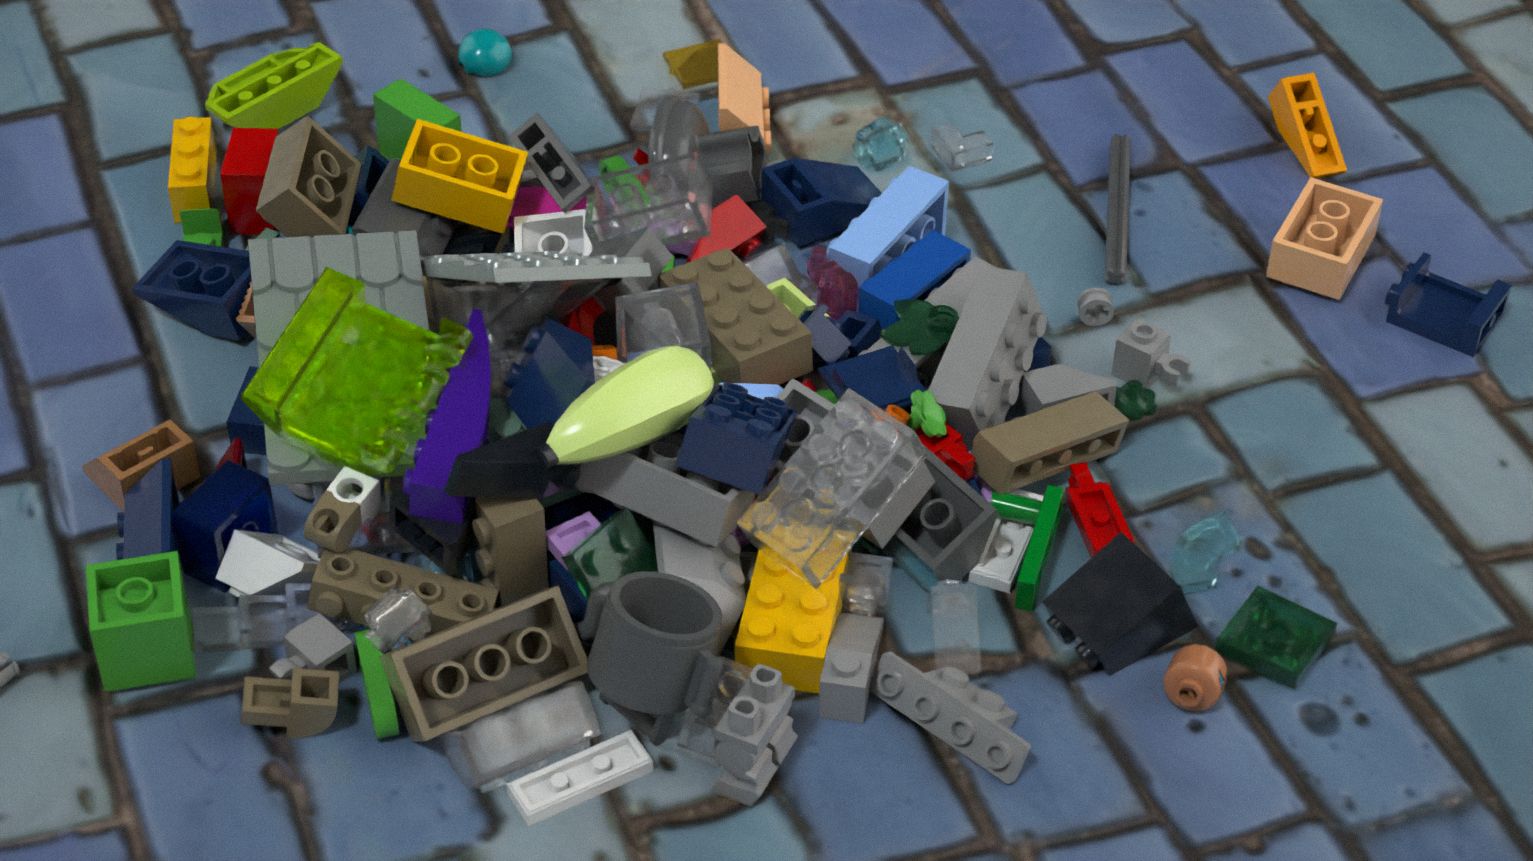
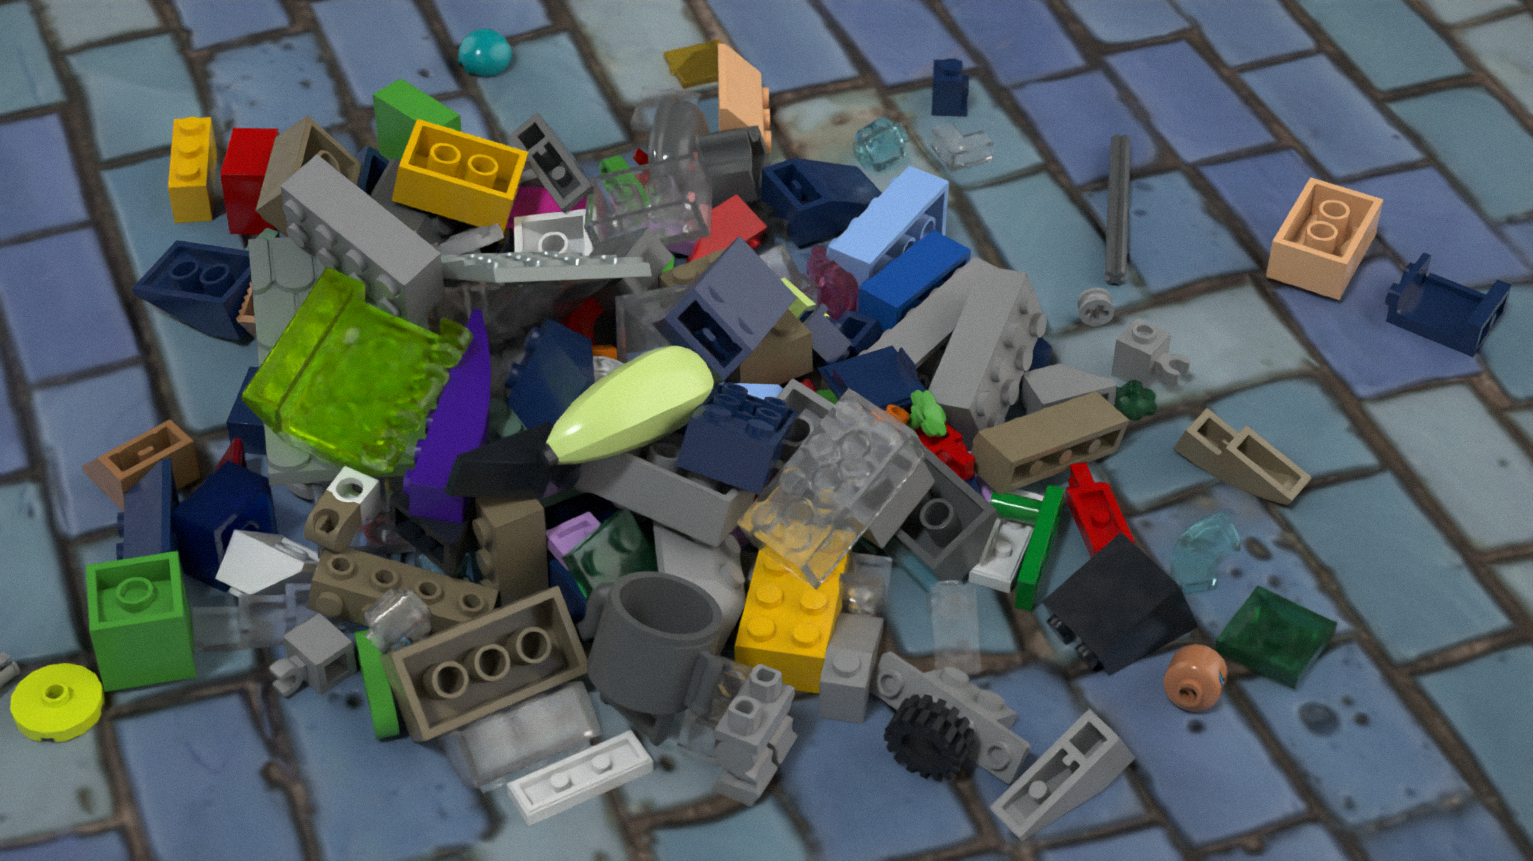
(57, 702): none -> neon yellow plate
(204, 226): bright green slope -> none
(275, 88): lime wedge -> none
(301, 704): dark tan brick -> none
(362, 240): none -> light grey brick
(470, 241): none -> light grey plate
(726, 309): none -> dark blue slope
(921, 326): clear green plate -> none
(929, 737): none -> black tyre
(949, 88): none -> dark blue brick
(1064, 776): none -> light grey slope
(1241, 459): none -> dark tan slope
(1307, 125): light orange slope -> none

